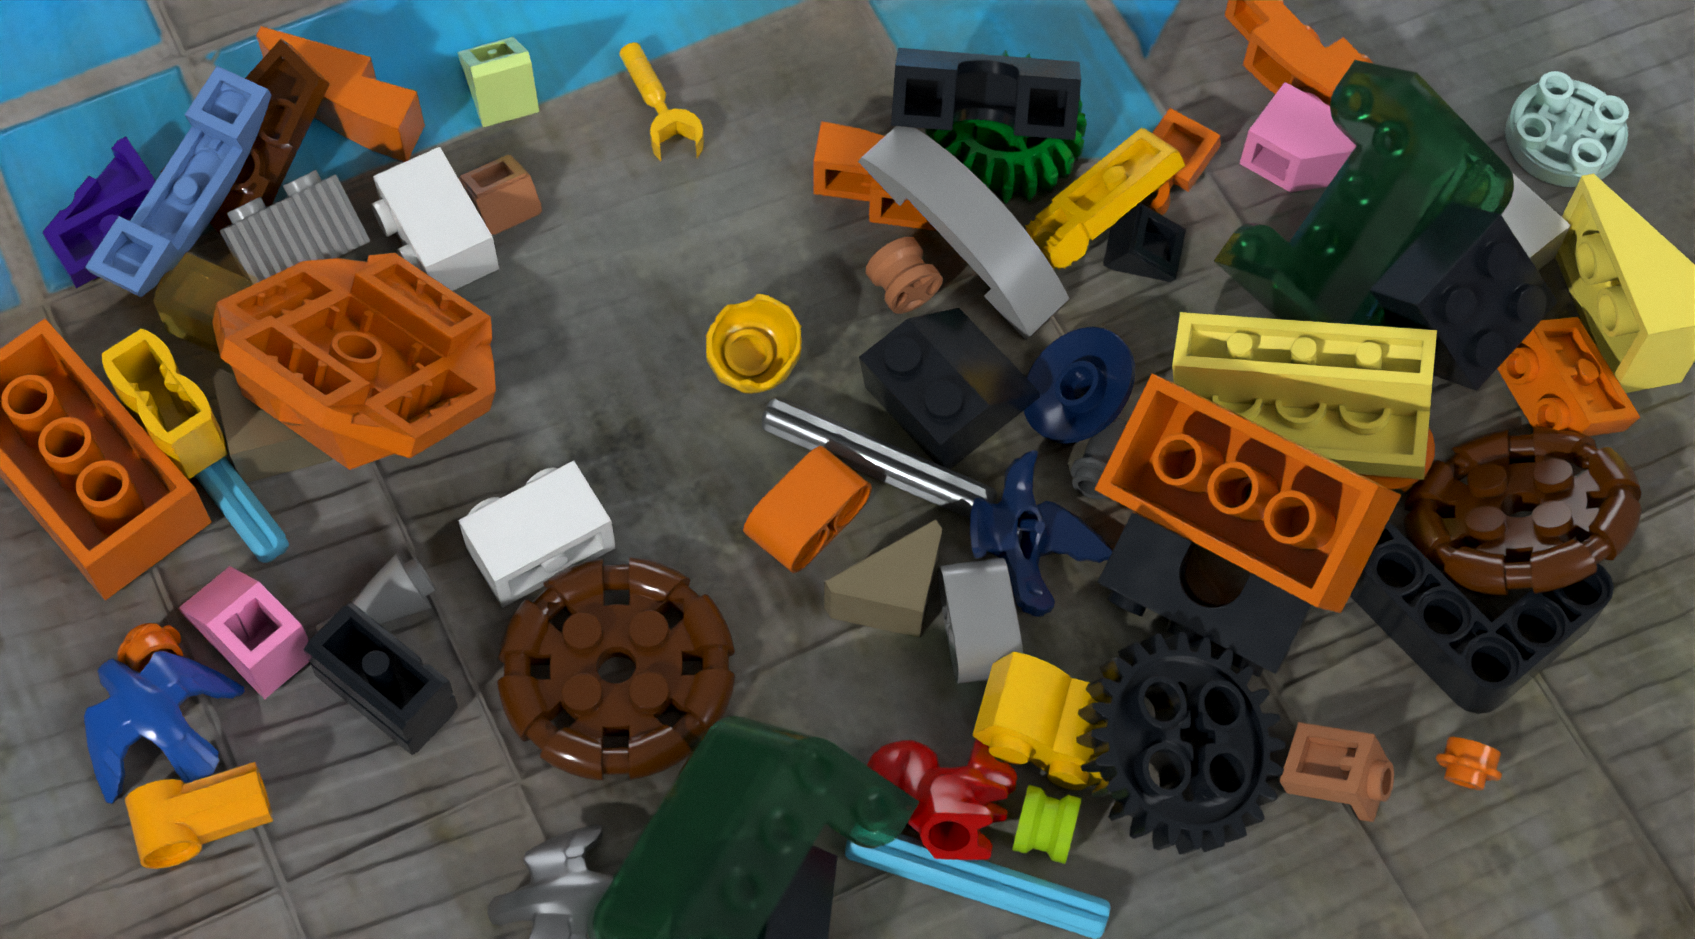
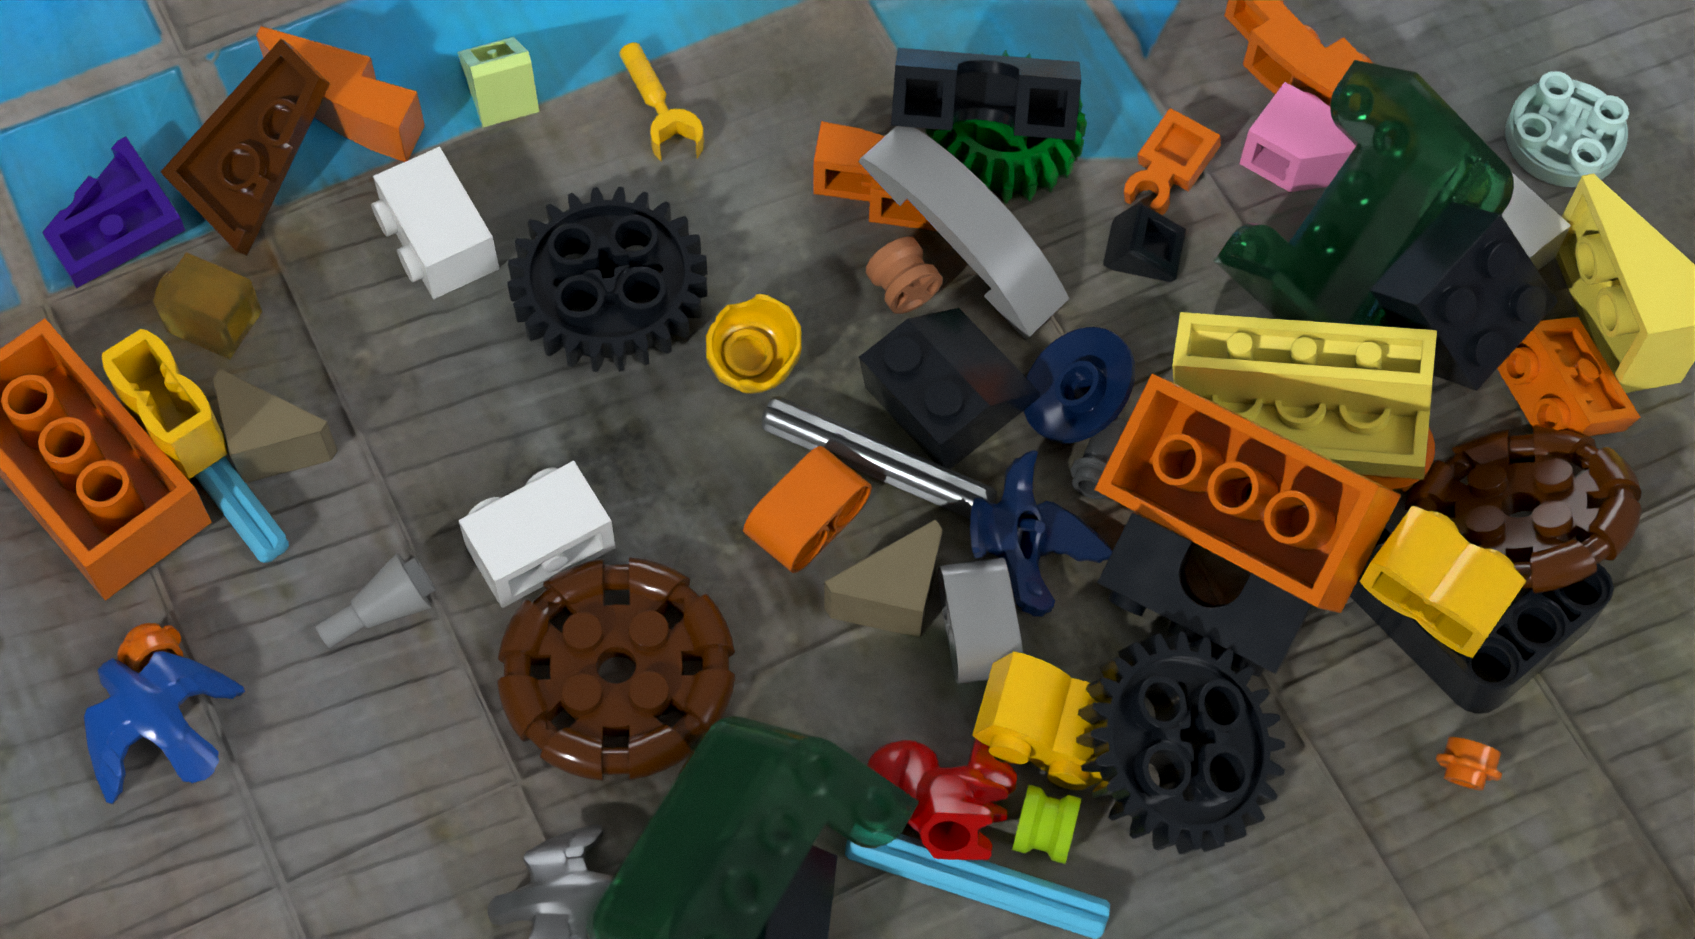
(176, 817): light orange piece -> none
(190, 187): medium blue slope -> none
(249, 629): bright pink slope -> none
(305, 226): light grey brick -> none
(359, 355): orange piece -> none
(381, 677): black brick -> none
(502, 193): nougat slope -> none
(614, 323): none -> black gear
(1103, 196): yellow hinge -> none
(1338, 768): nougat bracket -> none
(1443, 580): none -> yellow brick

